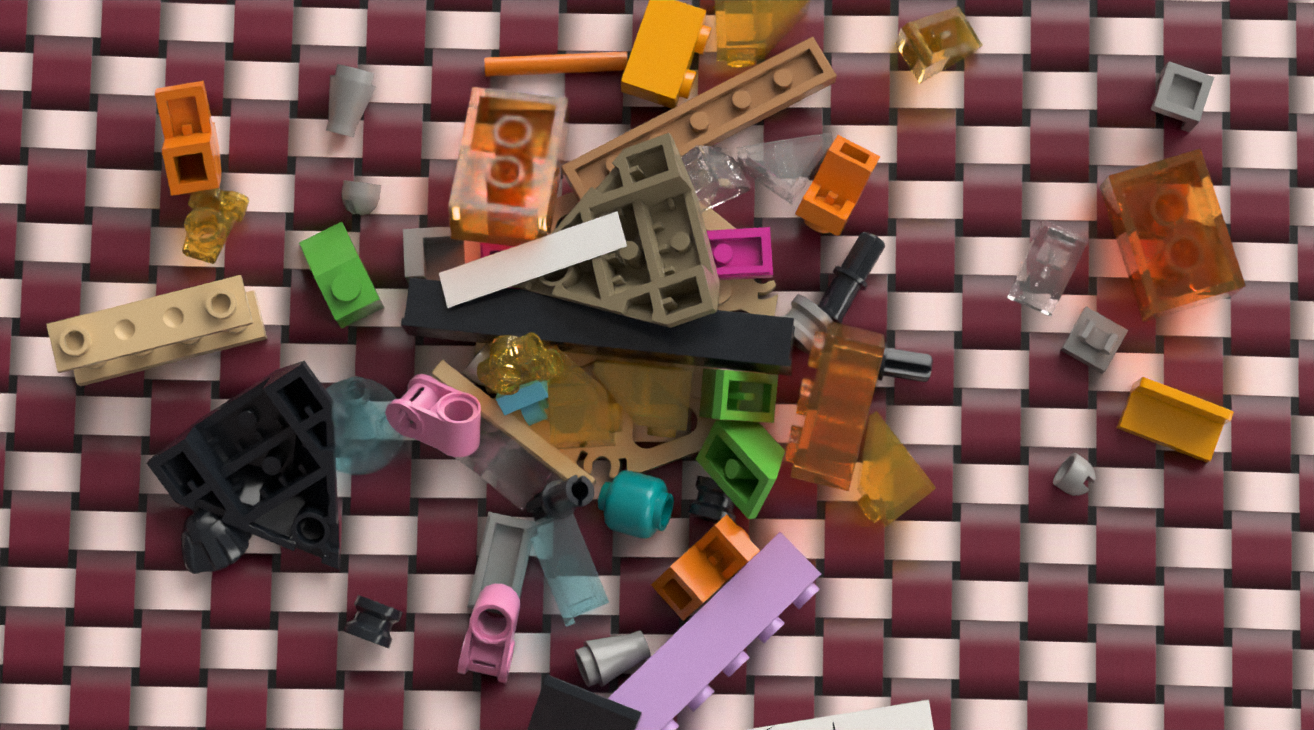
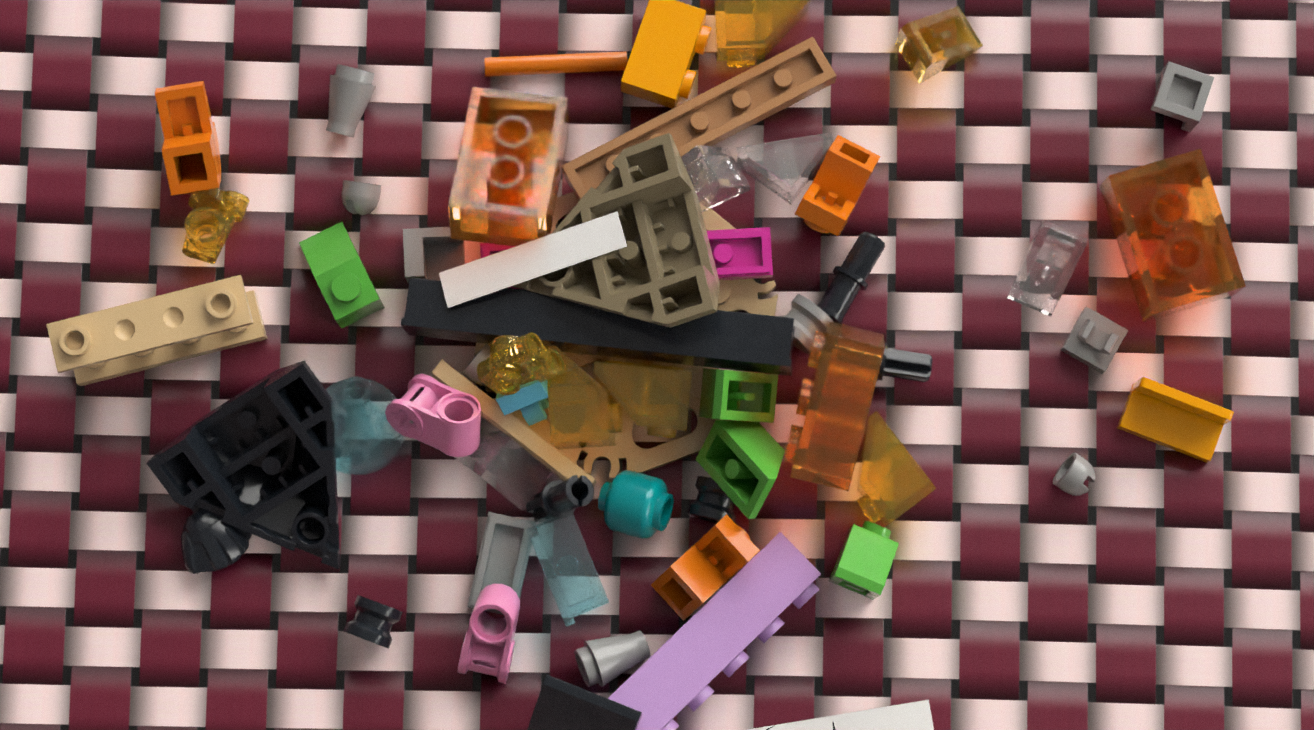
(865, 560): none -> slope

